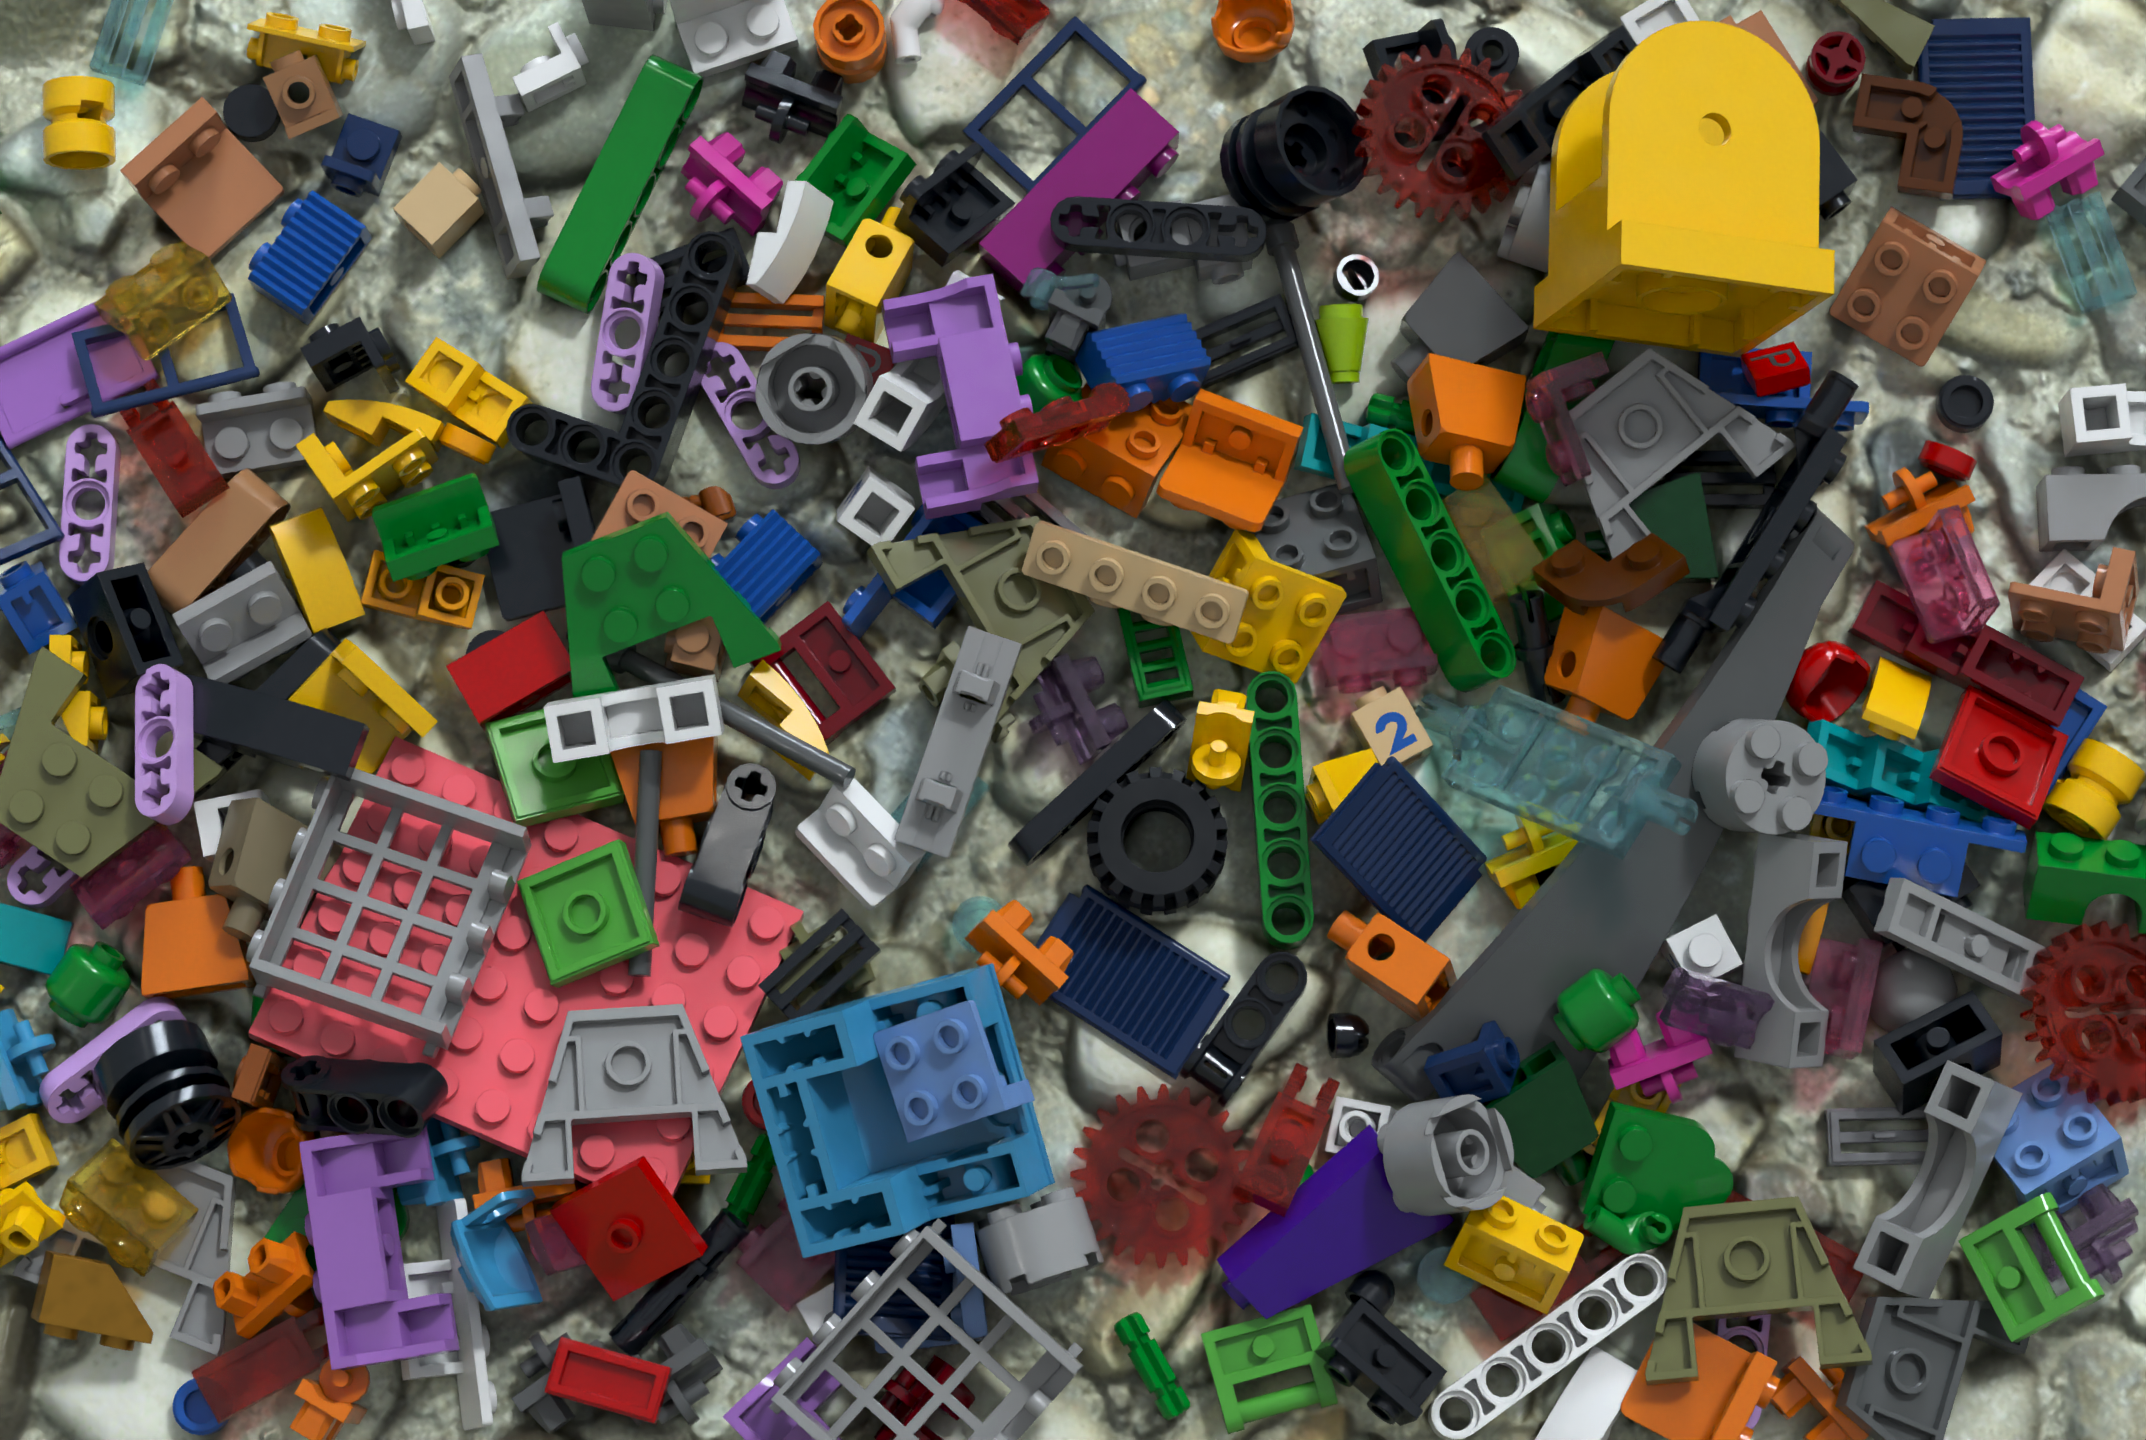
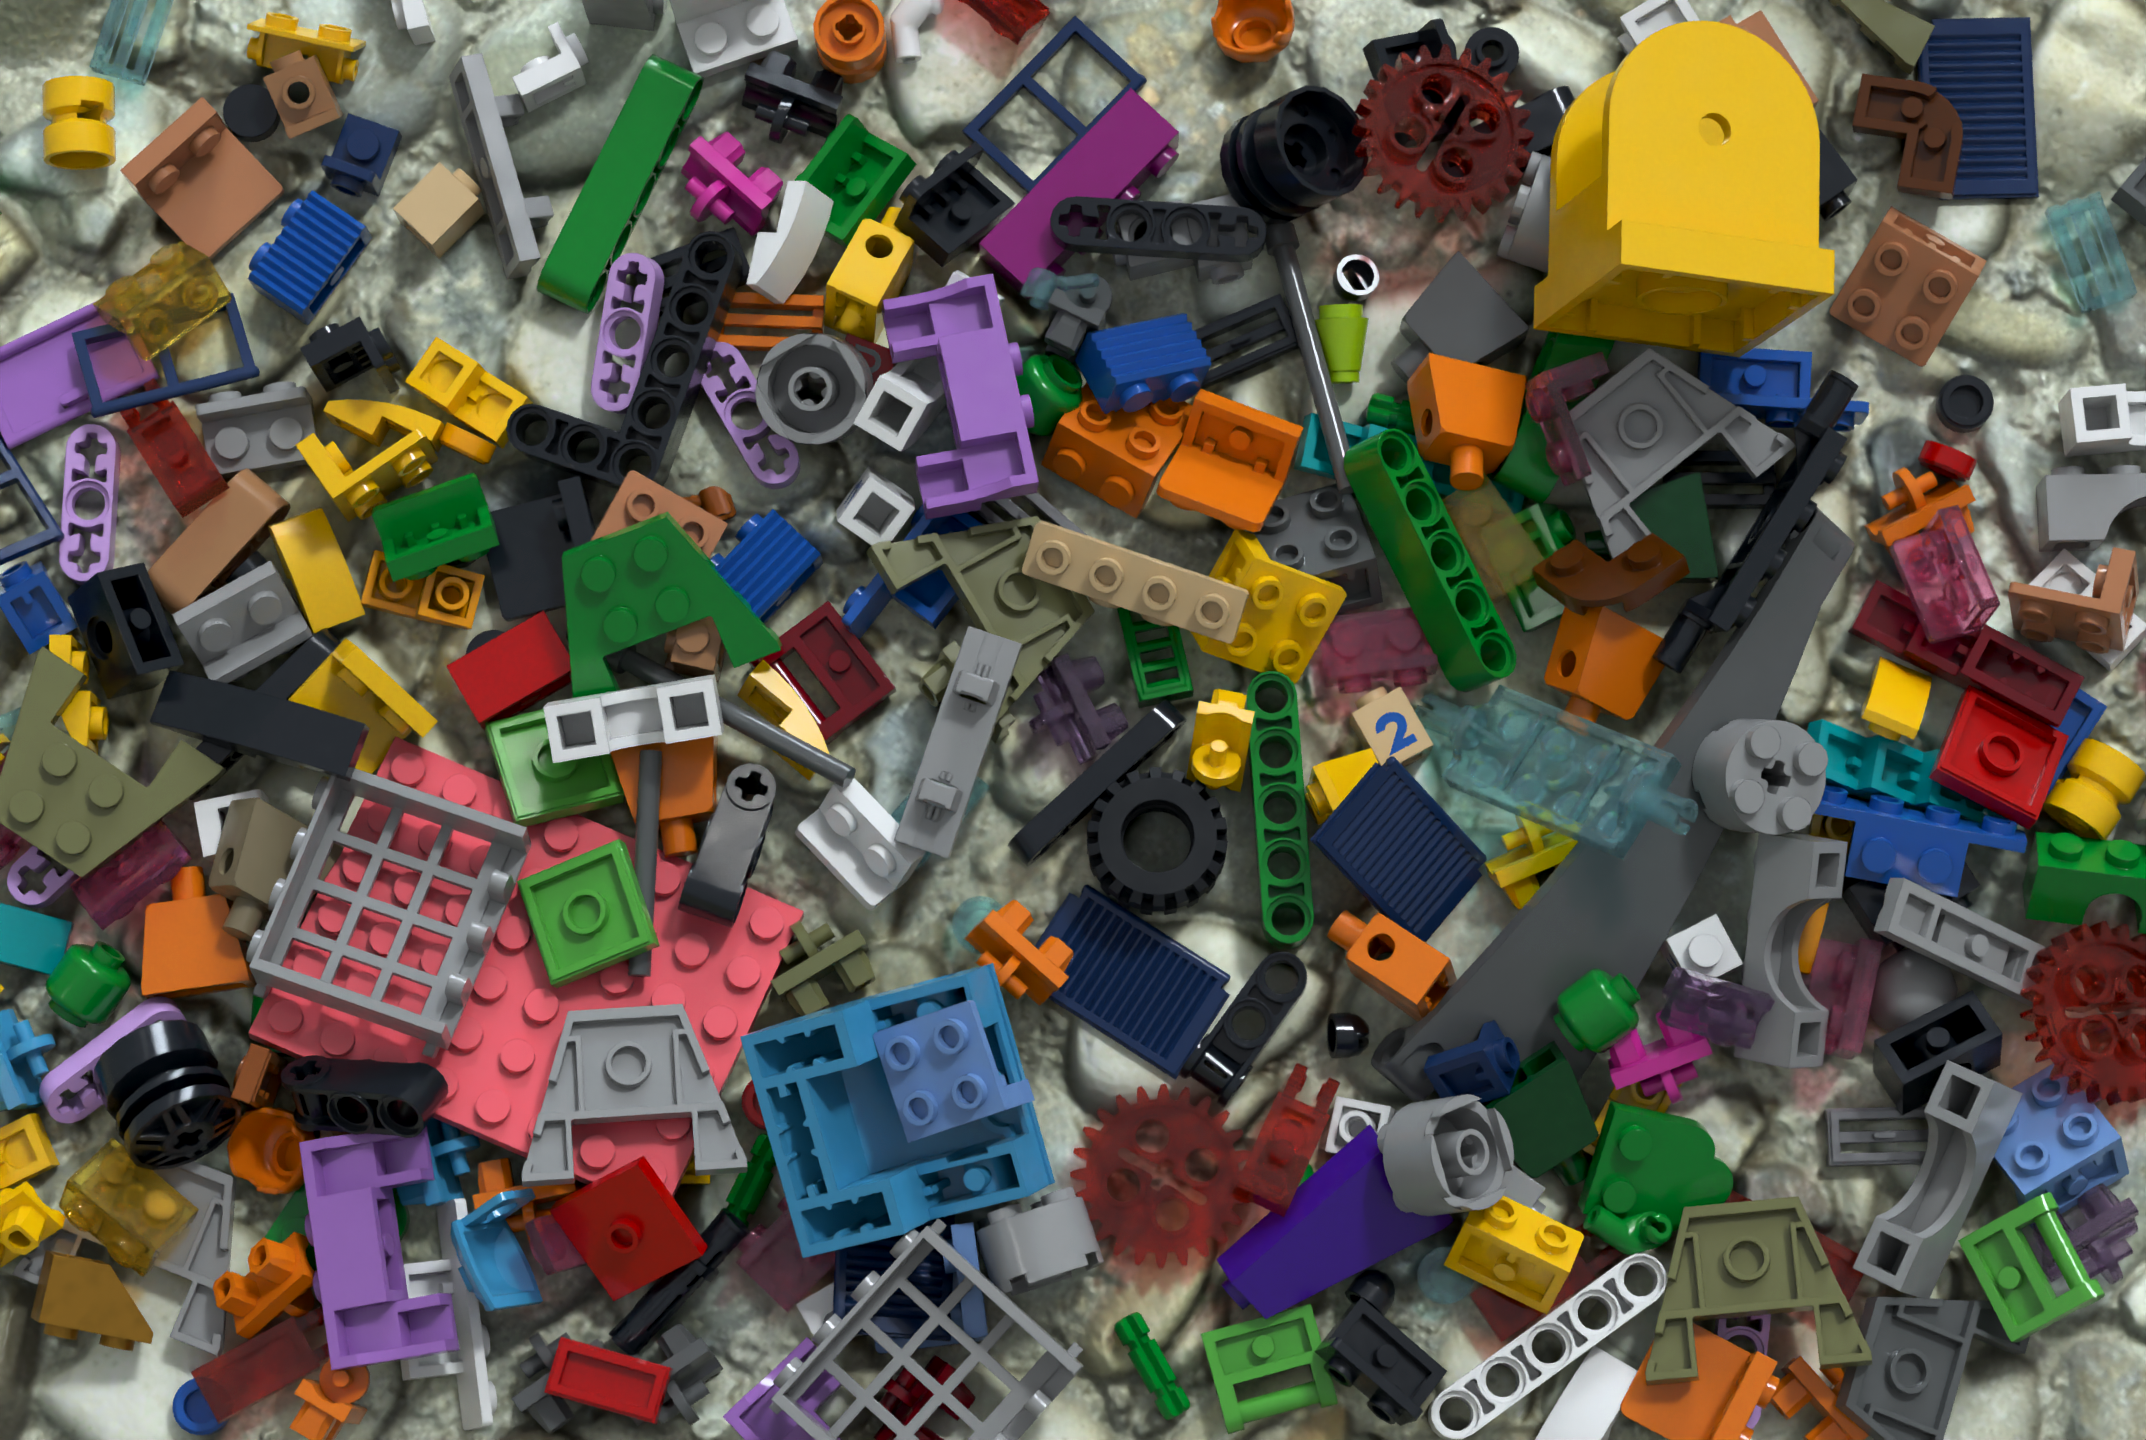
(177, 764): lavender beam -> none
(854, 935): black tile -> none
(1057, 422): clear red hinge -> none
(1528, 127): black slope -> none
(1534, 642): black pin -> none
(1775, 369): red tile -> none
(1827, 681): red hair -> none
(1841, 52): dark red wheel -> none
(2043, 161): dark pink hips -> none

